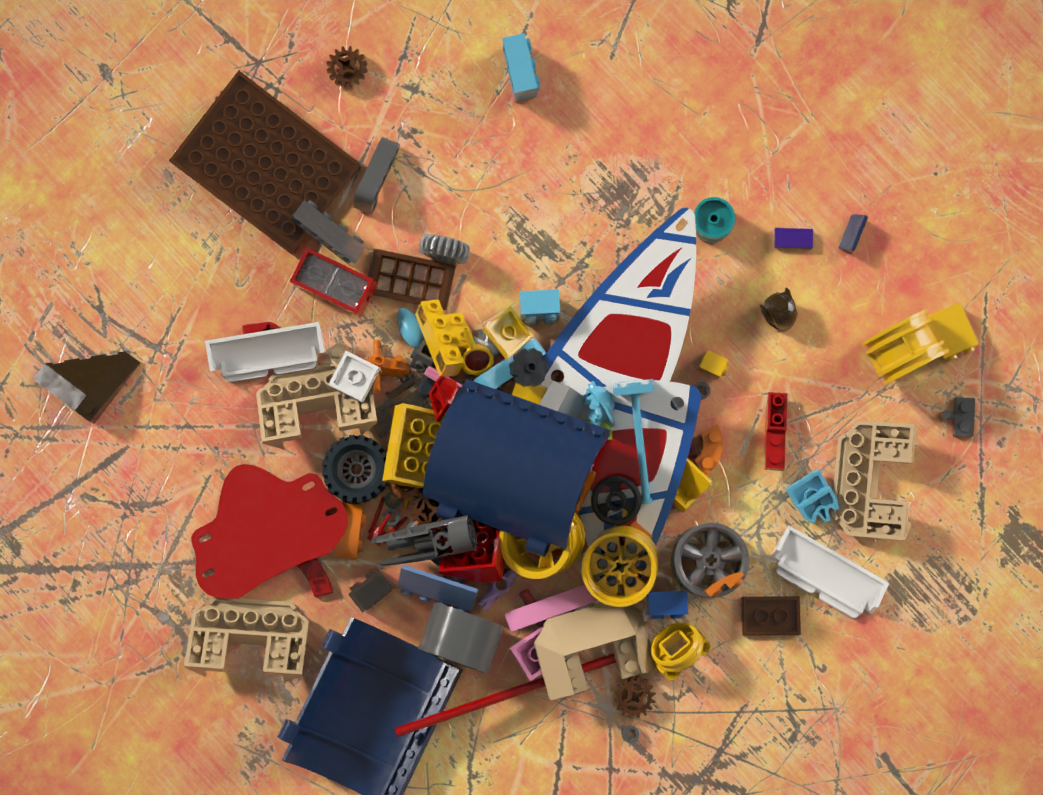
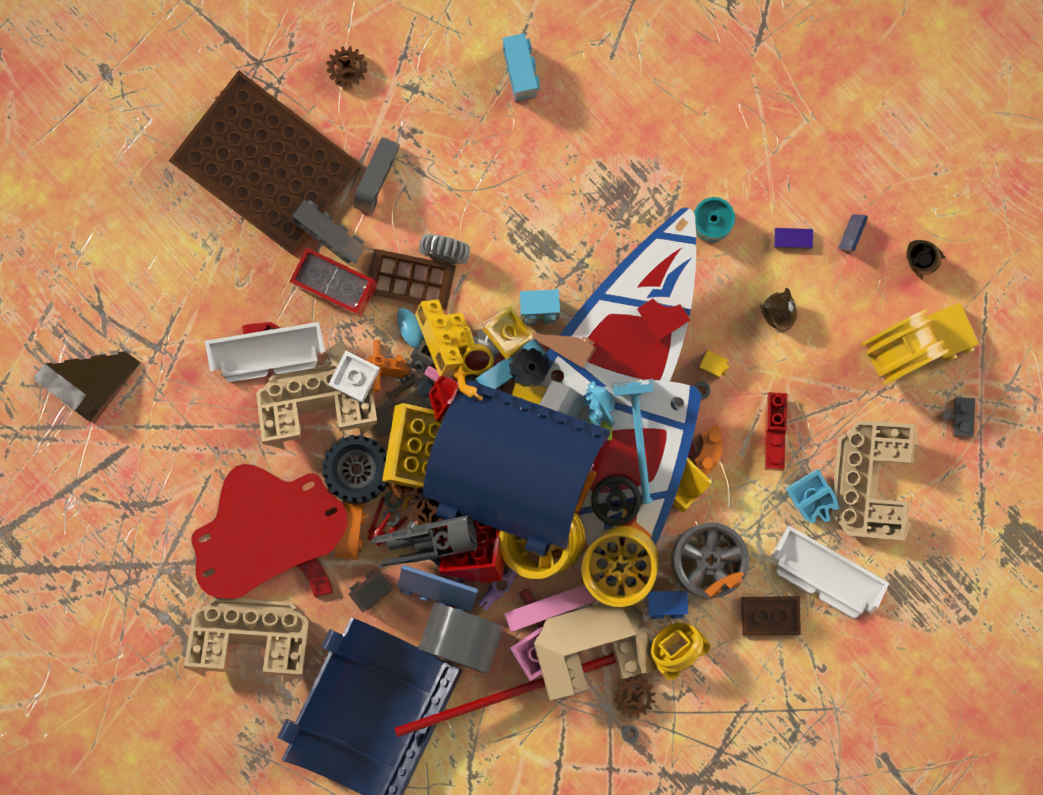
(467, 390): none -> light orange piece
(572, 348): none -> nougat slope
(662, 319): none -> red tile
(923, 257): none -> dark brown helmet

